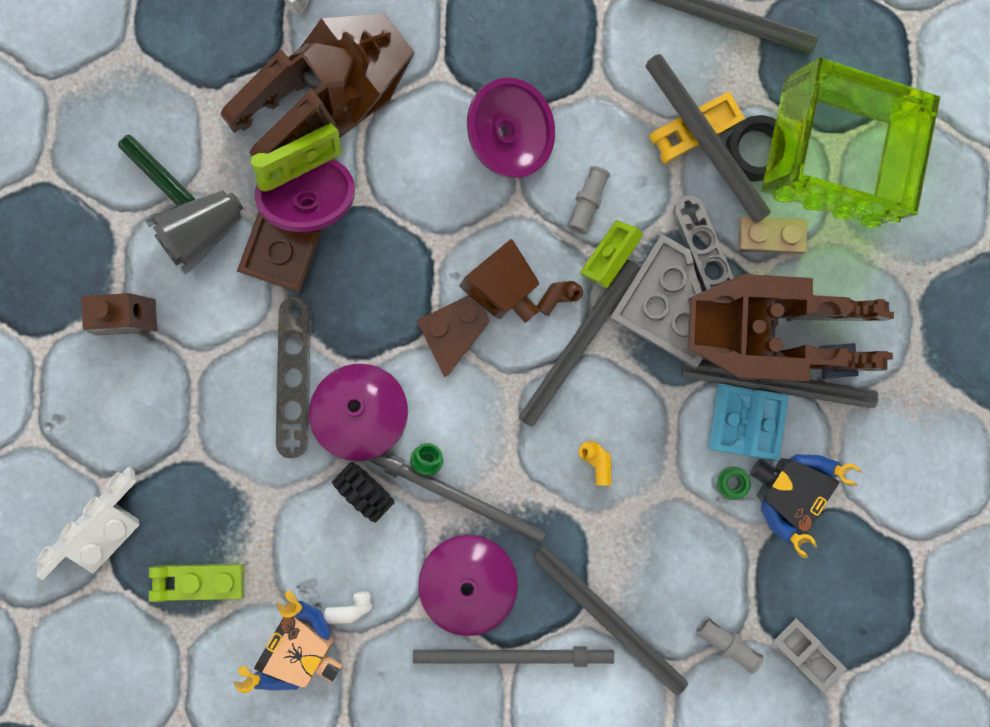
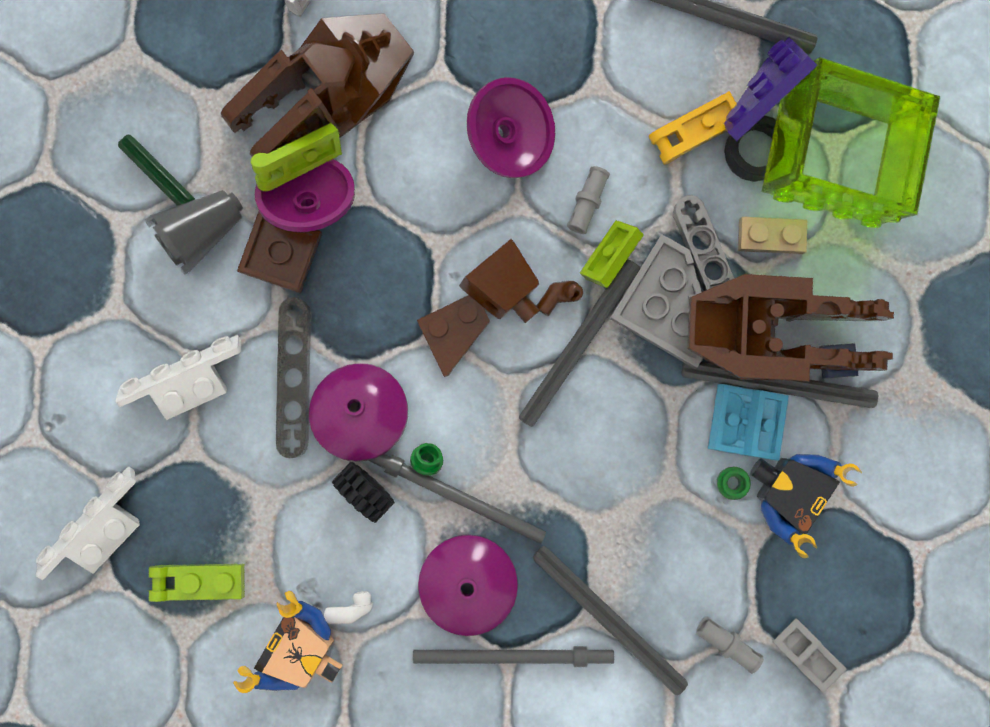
(114, 314): reddish brown torso -> none
(184, 383): none -> white bracket
(599, 459): yellow arm -> none
(707, 138): dark grey axle -> none
(772, 82): none -> dark purple plate

